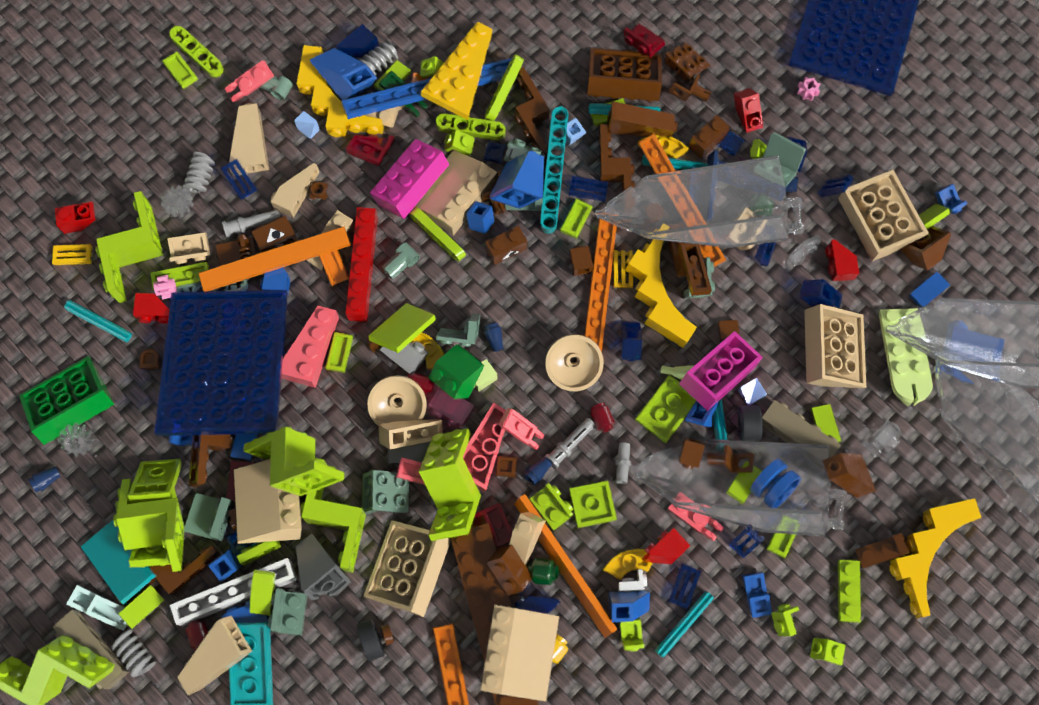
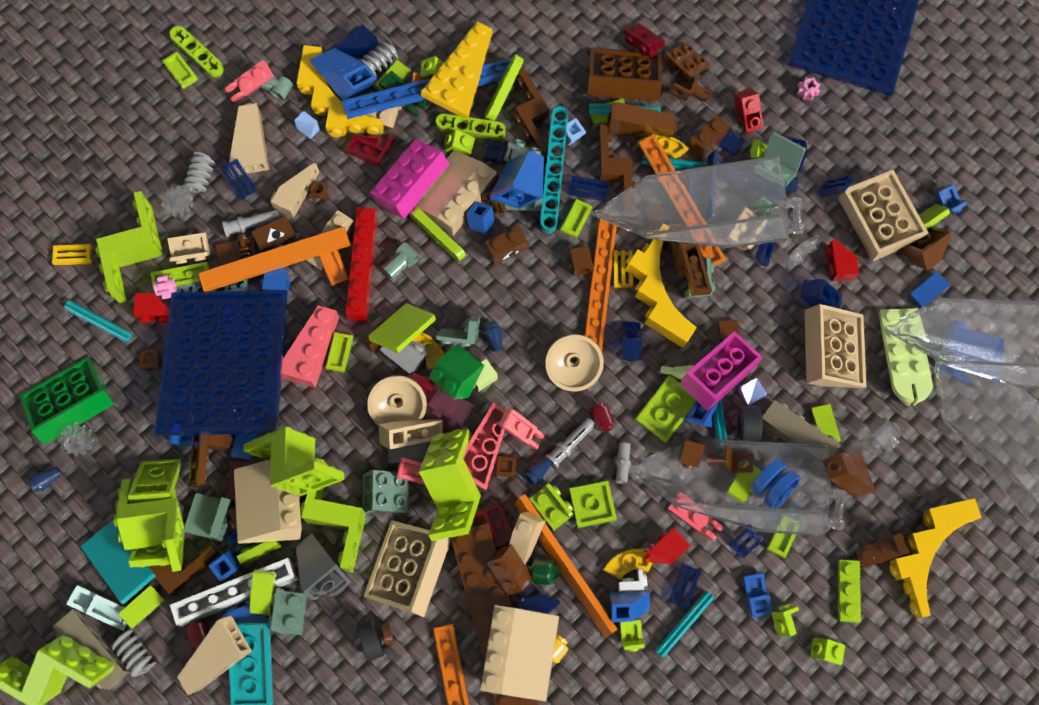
(75, 217): red slope -> none

